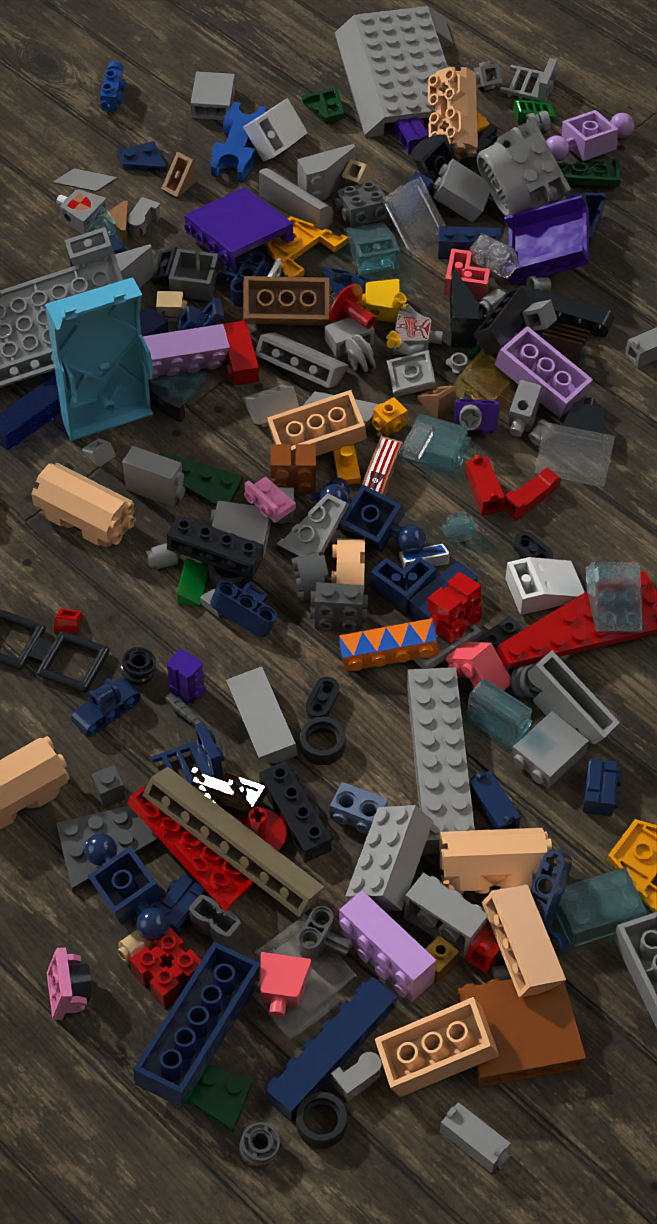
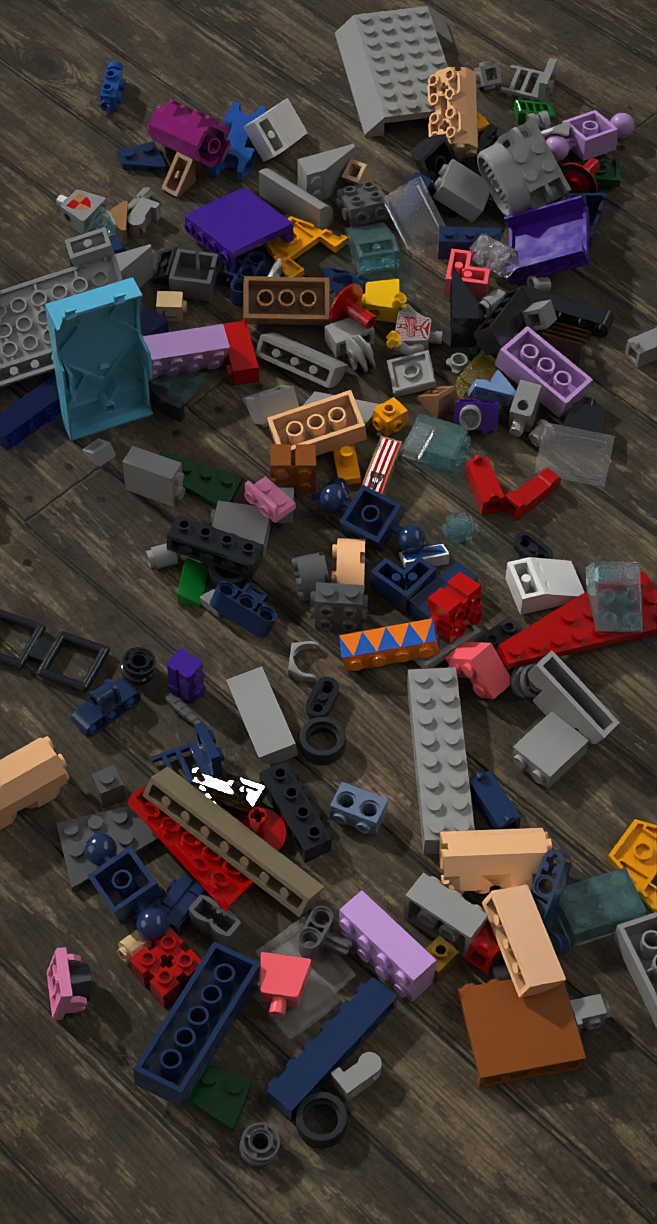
(67, 621): red slope -> none
(80, 502): light nougat brick -> none
(85, 179): light grey sticker -> none
(145, 192): none -> light grey piece
(190, 133): none -> magenta brick
(197, 318): dark blue brick -> none
(212, 95): light grey brick -> none
(292, 668): none -> light grey cap
(317, 528): light grey wing -> none
(325, 104): dark green wing -> none
(391, 855): light grey brick -> none
(410, 132): dark purple brick -> none
(436, 1047): light nougat brick -> none
(475, 1138): light grey brick -> none
(497, 390): none -> medium blue slope
(498, 713): clear light blue brick -> none
(560, 130): none -> white slope
(581, 177): none -> red piece
(590, 1012): none -> light grey brick
(600, 787): dark blue brick -> none

